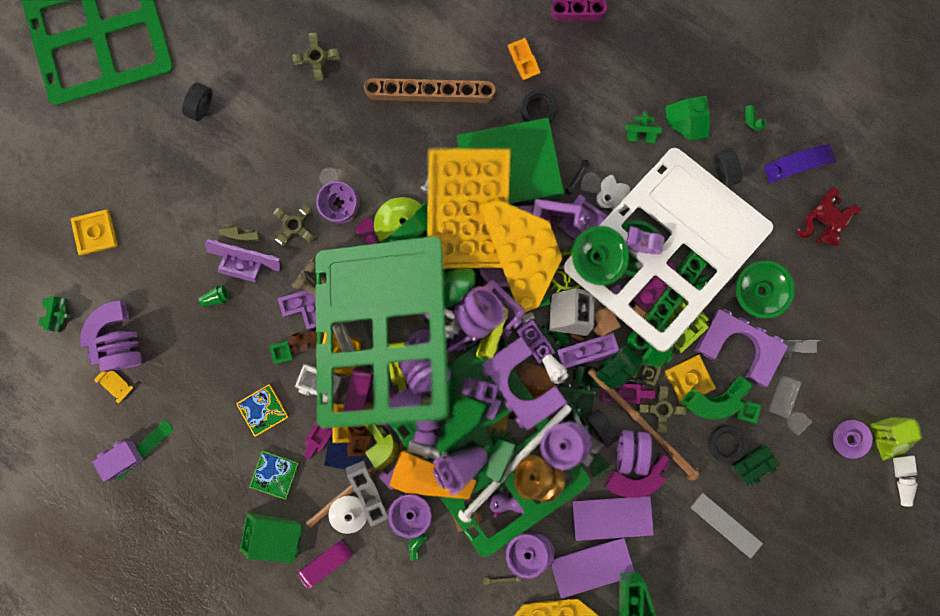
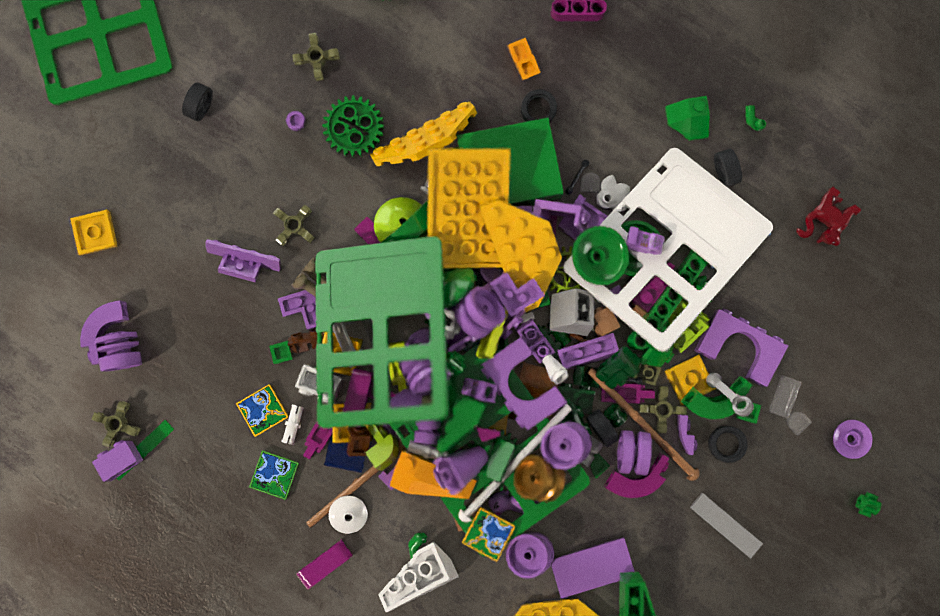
(55, 313): green hips -> none
(114, 384): yellow piece -> none
(121, 411): none -> olive pin
(216, 296): green cone -> none
(235, 233): olive slope -> none
(270, 538): green slope -> none
(292, 424): none -> white pin
(296, 121): none -> medium lavender tile
(328, 175): clear tile -> none
(328, 198): medium lavender wheel -> none
(344, 140): none -> green gear
(367, 492): light grey arch -> none
(412, 526): medium lavender wheel -> none
(421, 85): medium nougat beam -> none
(422, 574): none -> white wedge
(433, 135): none -> yellow plate
(455, 363): none -> green gear
(486, 580): olive hinge -> none
(487, 434): none -> magenta slope
(488, 534): none -> tile
(493, 408): medium lavender tile -> none
(515, 298): none -> medium lavender plate
(612, 518): medium lavender tile -> none
(615, 415): none -> dark green wheel
(651, 130): green hips -> none
(687, 441): none -> medium lavender slope
(715, 381): none -> light grey piece
(755, 465): dark green brick -> none
(777, 288): green dish -> none
(800, 162): dark purple arch -> none
(805, 347): light grey piece -> none
(868, 504): none -> green gear
(895, 436): lime wedge -> none
(905, 466): white tile -> none
(907, 489): white cone -> none

